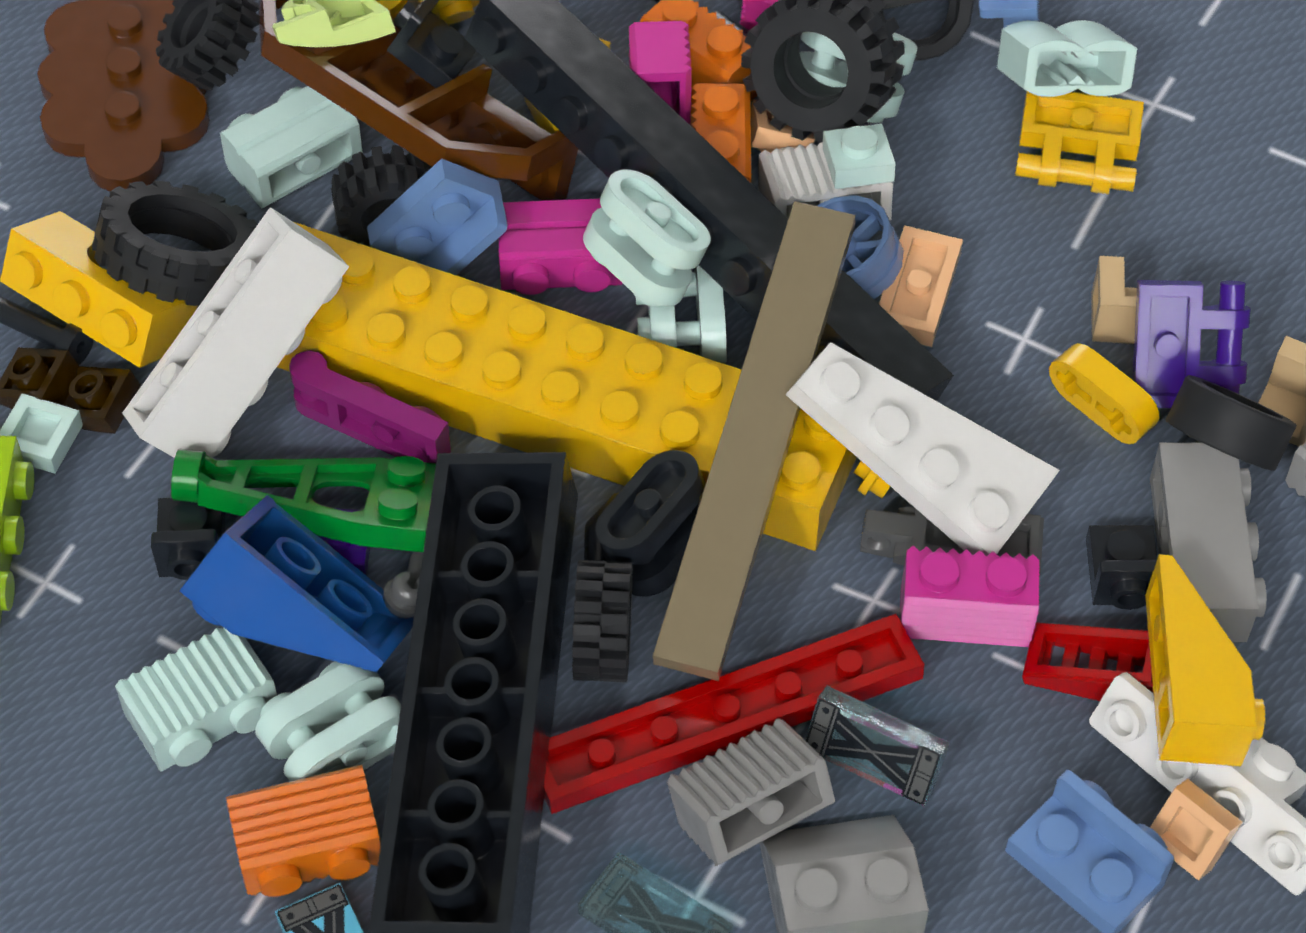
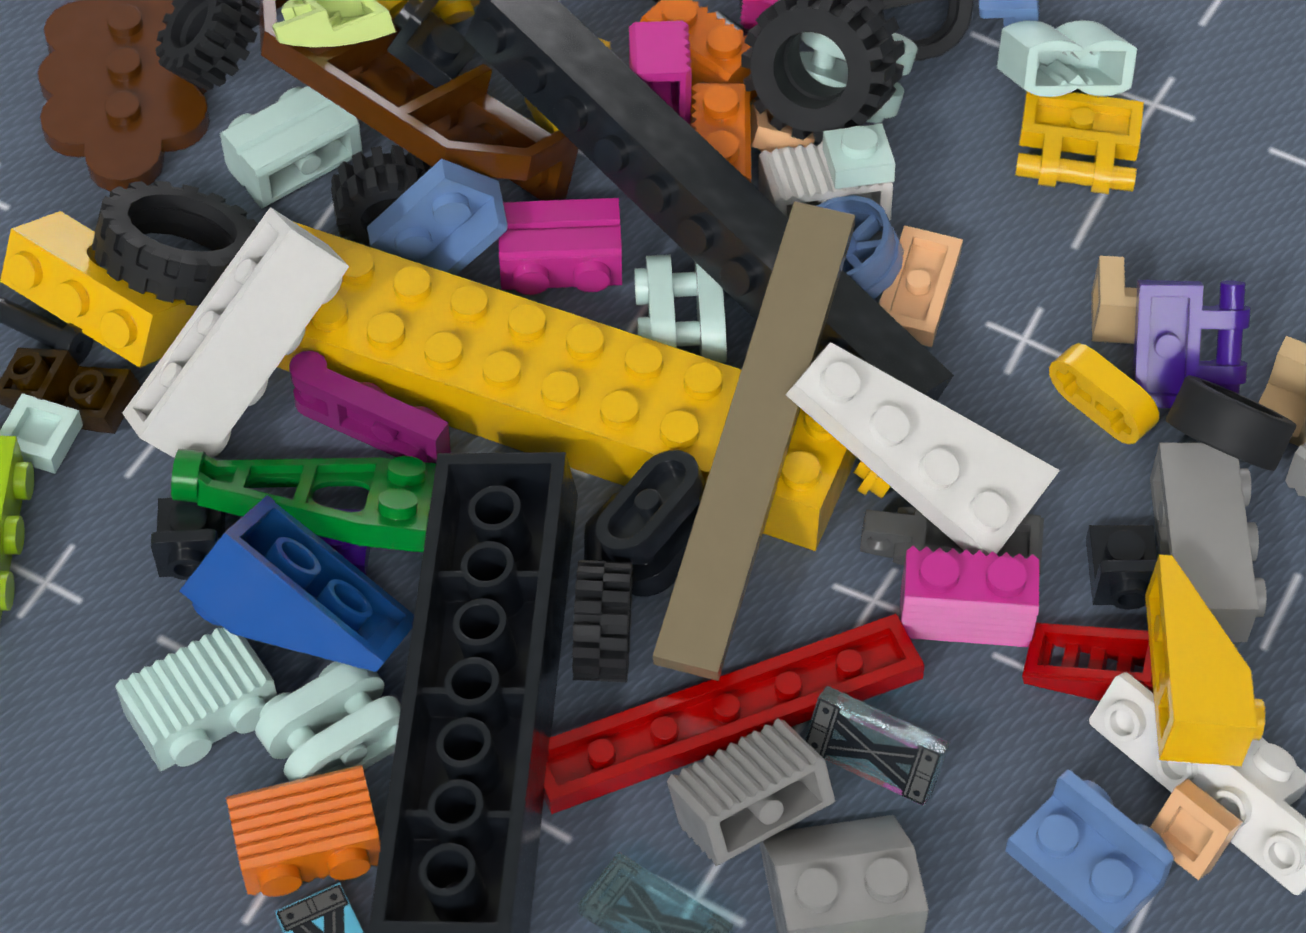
(401, 592): dark grey arm -> none
(646, 238): light aqua brick -> none

